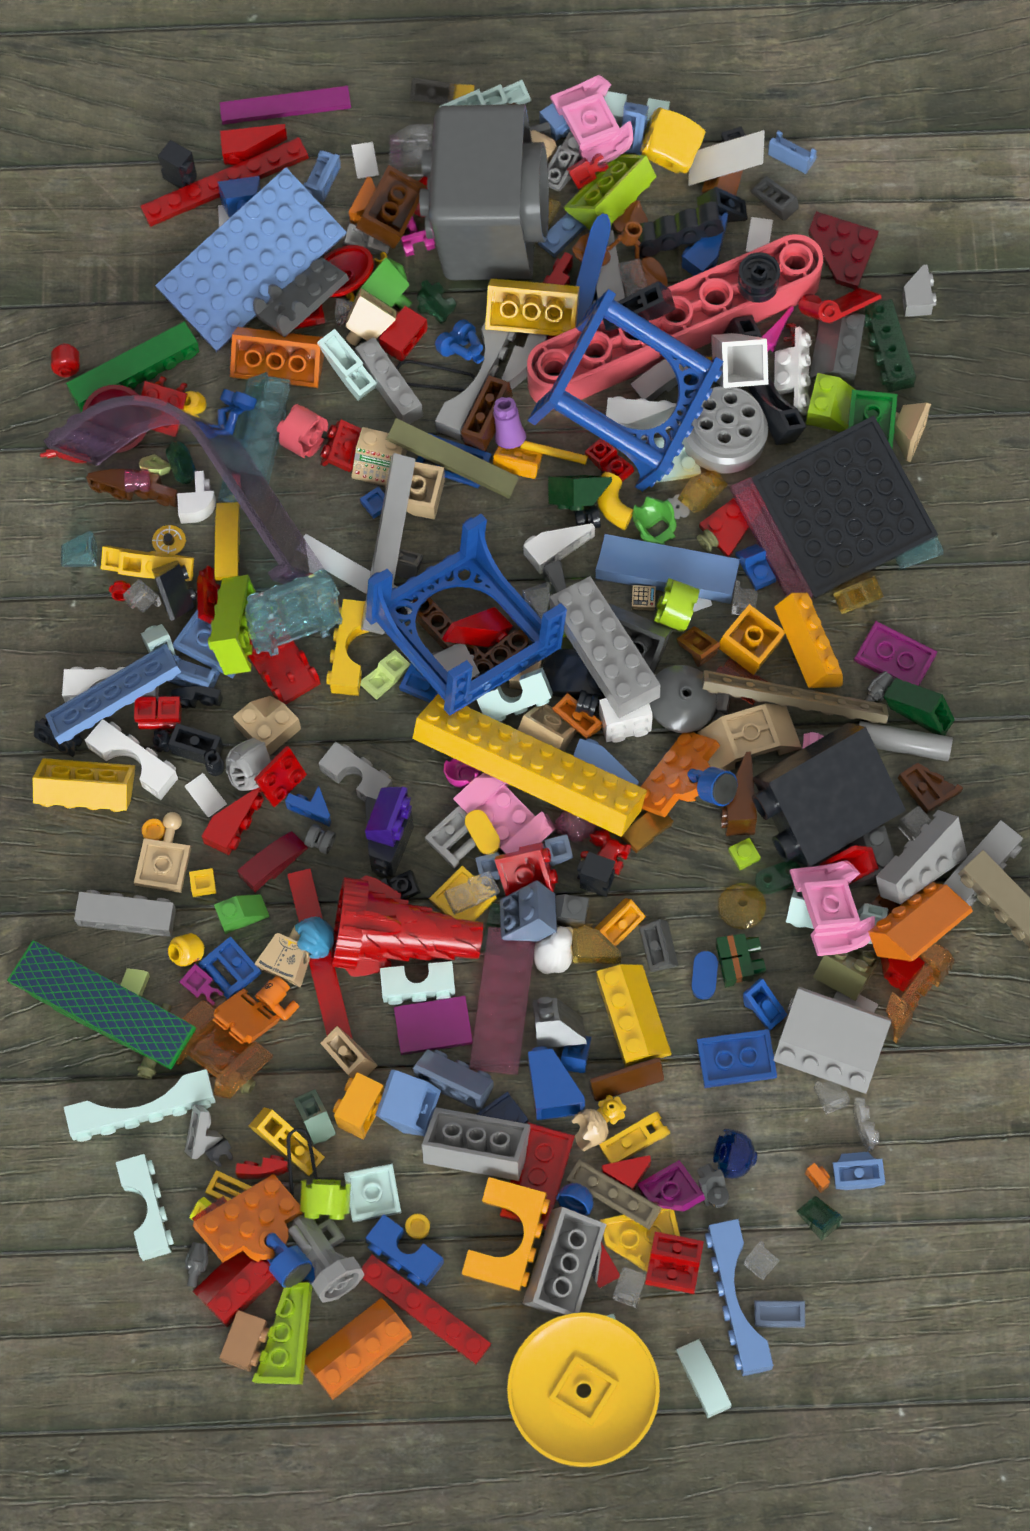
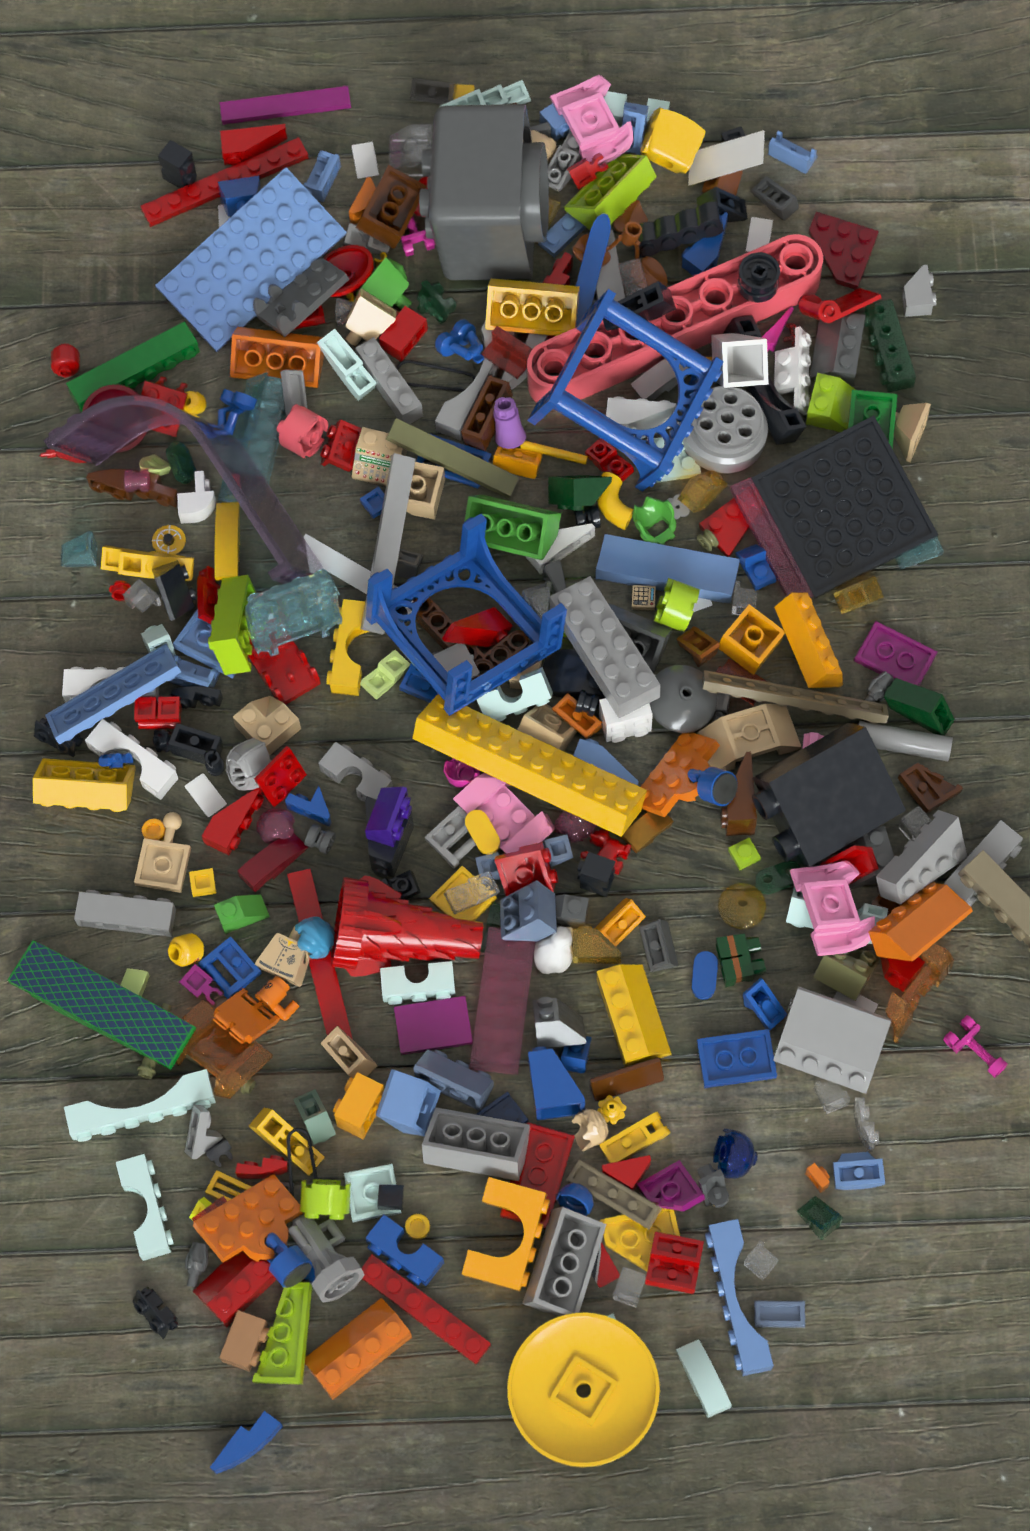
(115, 760): none -> blue piece
(147, 1304): none -> black hinge
(246, 1443): none -> blue slope
(275, 824): none -> clear pink hair
(293, 389): none -> light grey tile
(390, 1197): none -> black slope
(507, 352): none -> clear red panel
(515, 526): none -> bright green slope
(995, 1065): none -> dark pink bar

